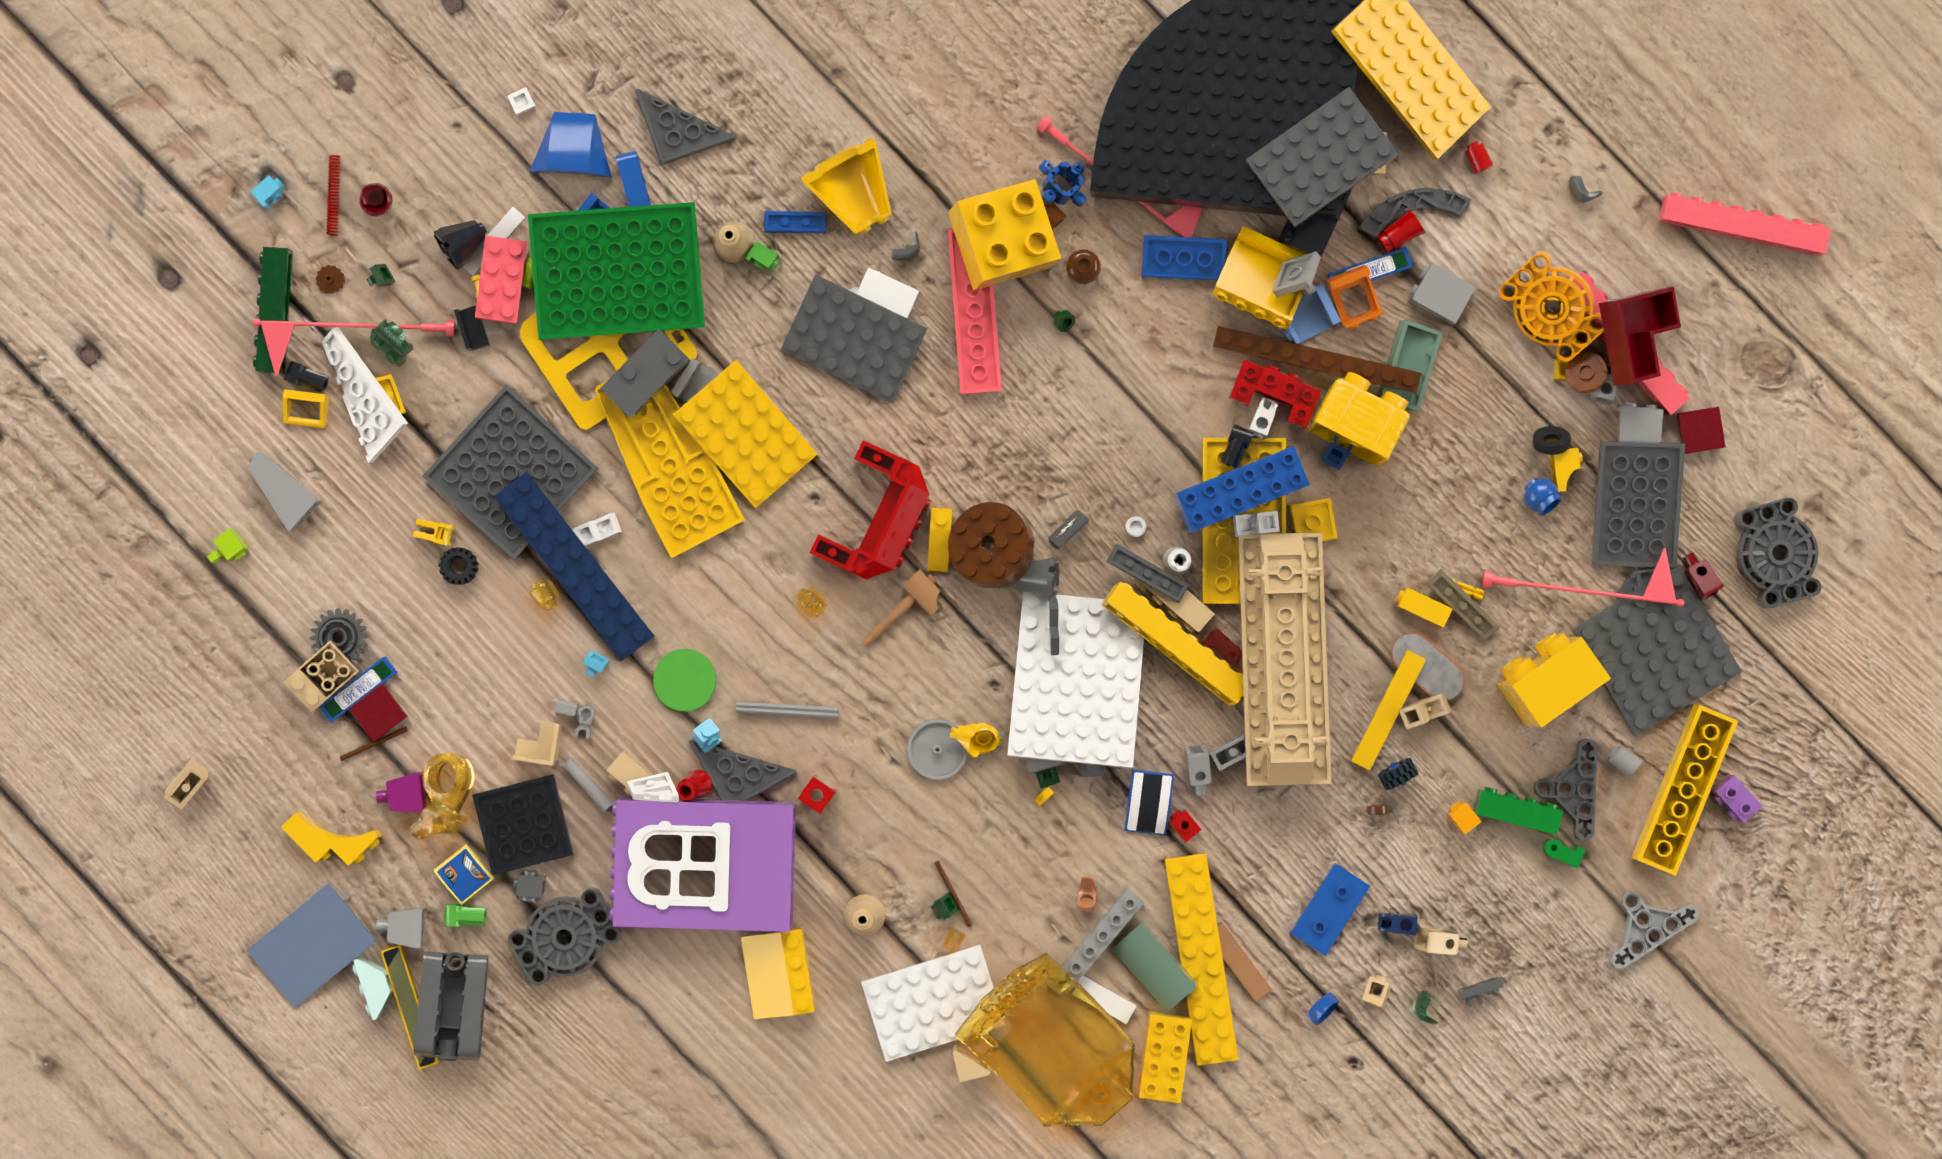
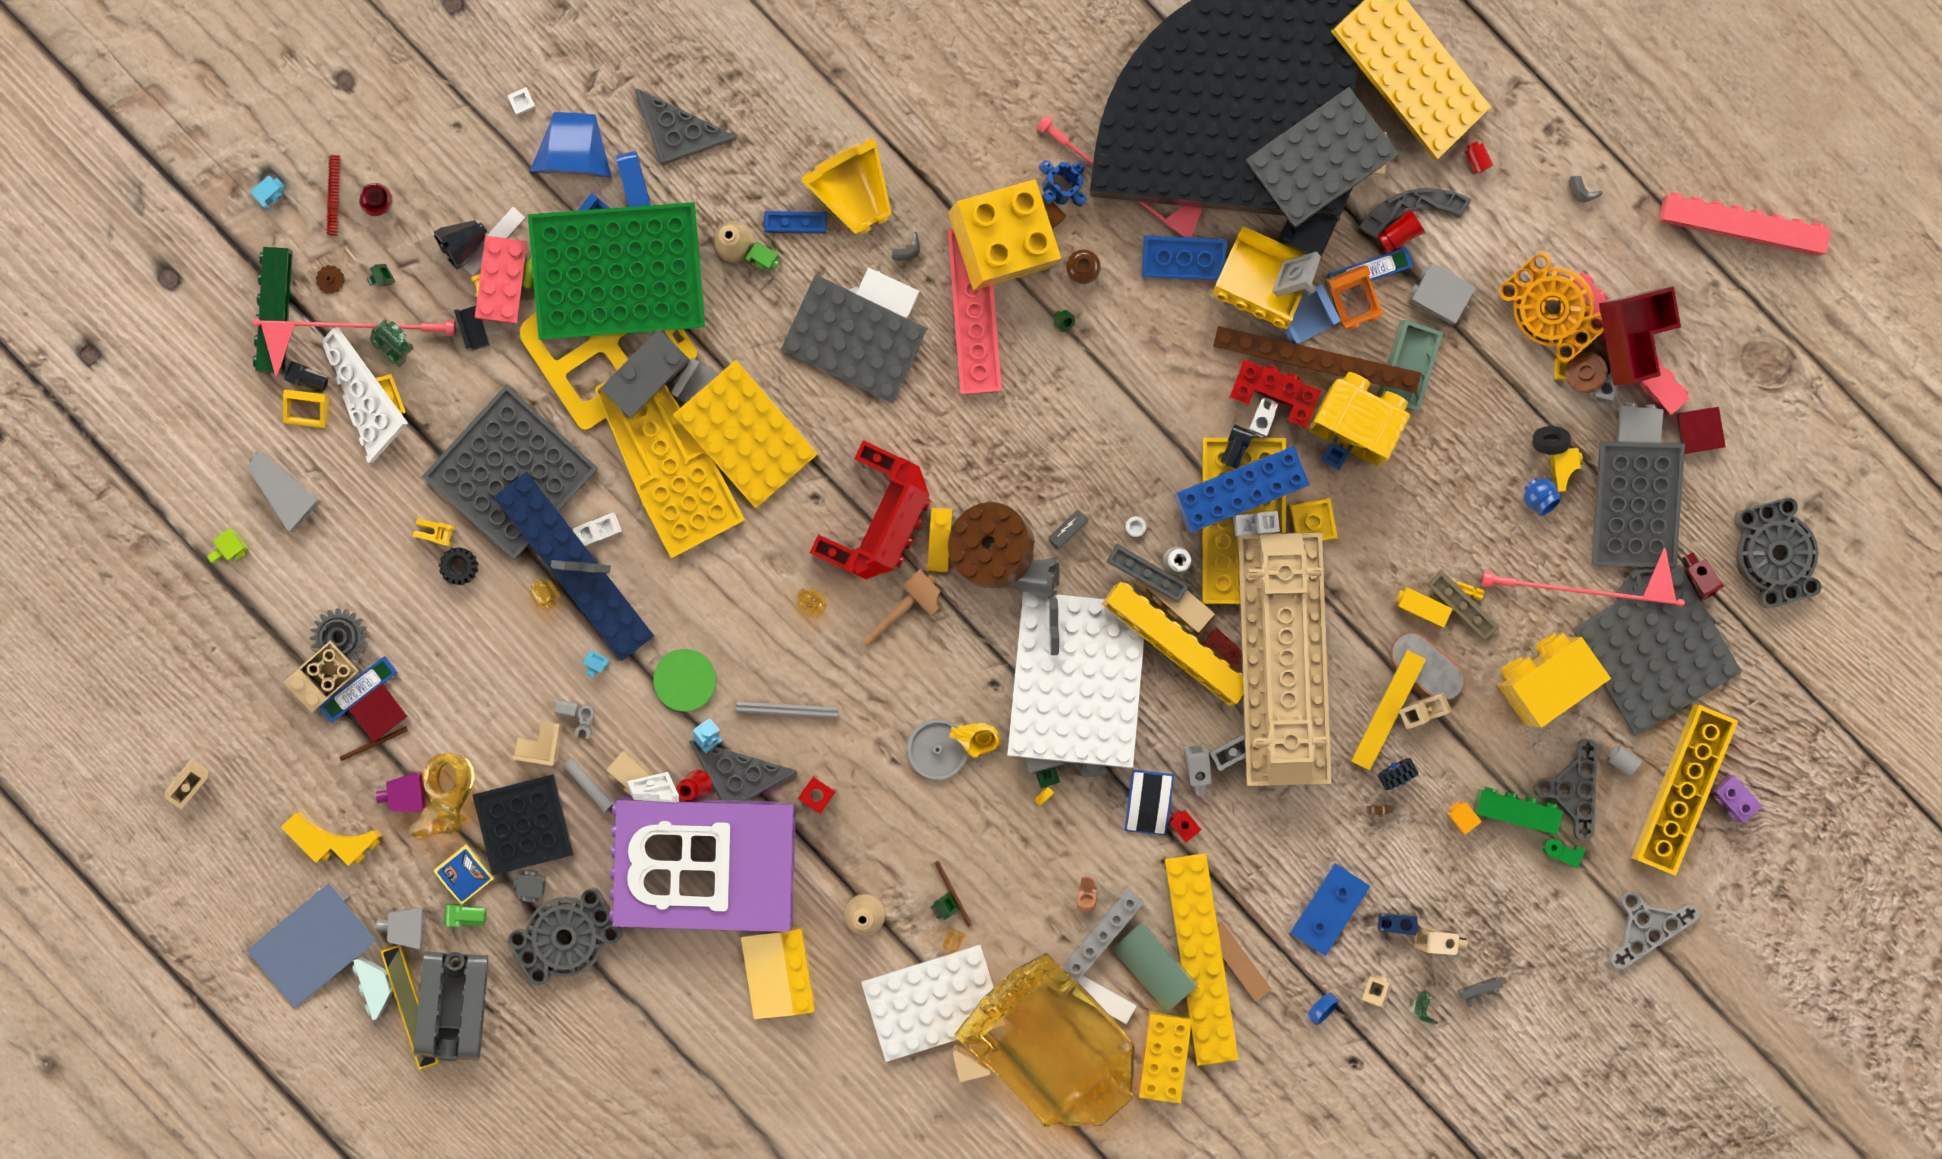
(580, 566): none -> dark grey tile

